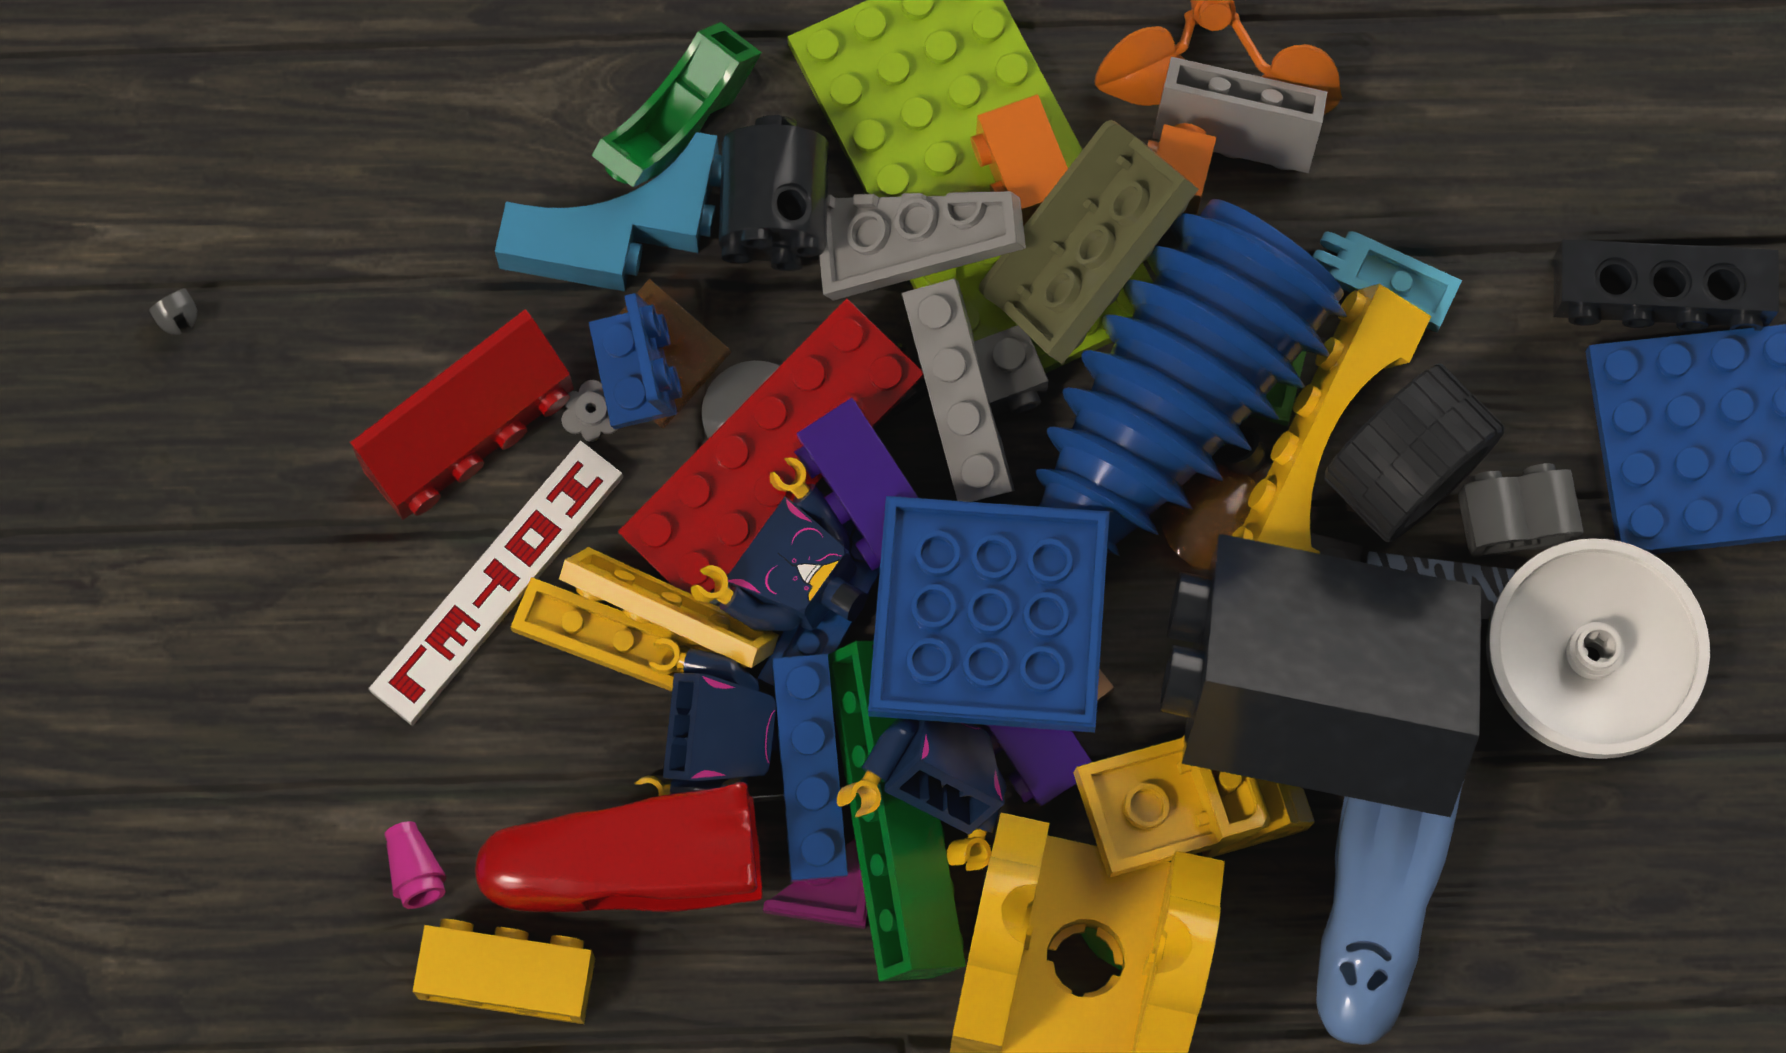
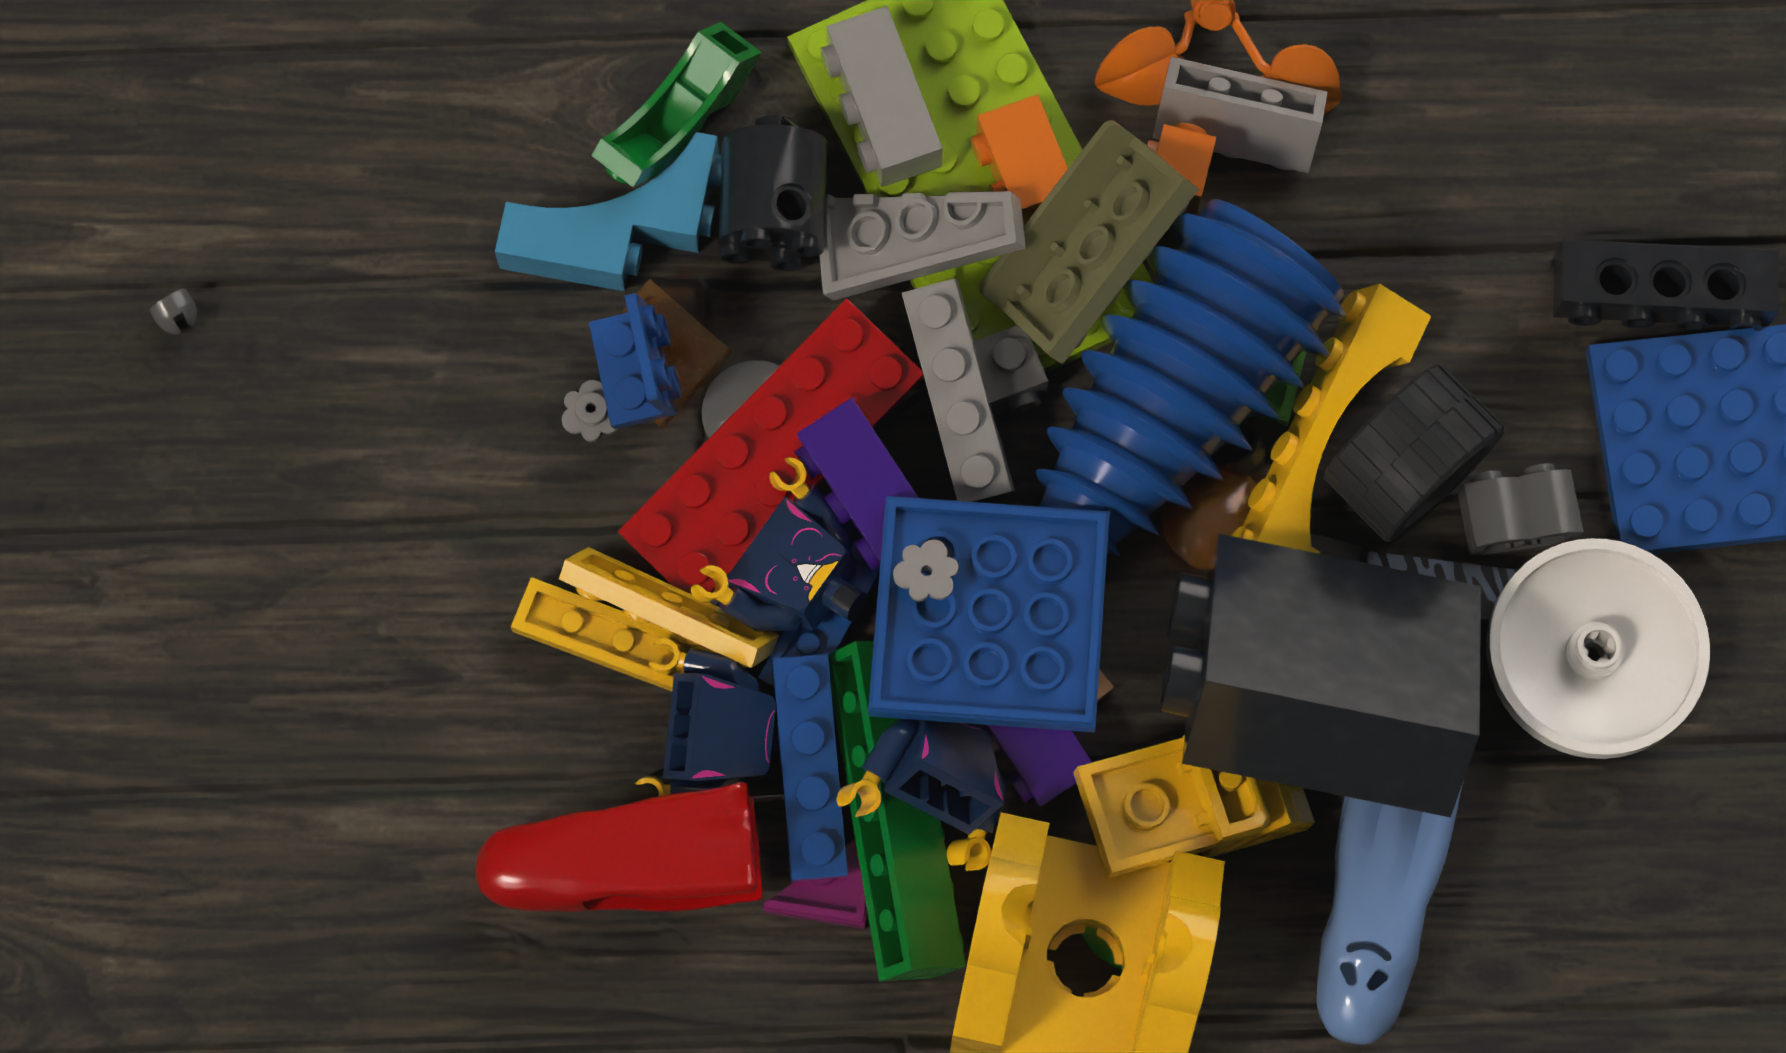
(413, 867): dark pink cone -> none
(463, 416): red slope -> none
(496, 583): white tile -> none
(504, 971): yellow brick -> none
(882, 97): none -> light grey brick
(930, 557): none -> light grey plant
(1367, 263): medium azure hinge -> none

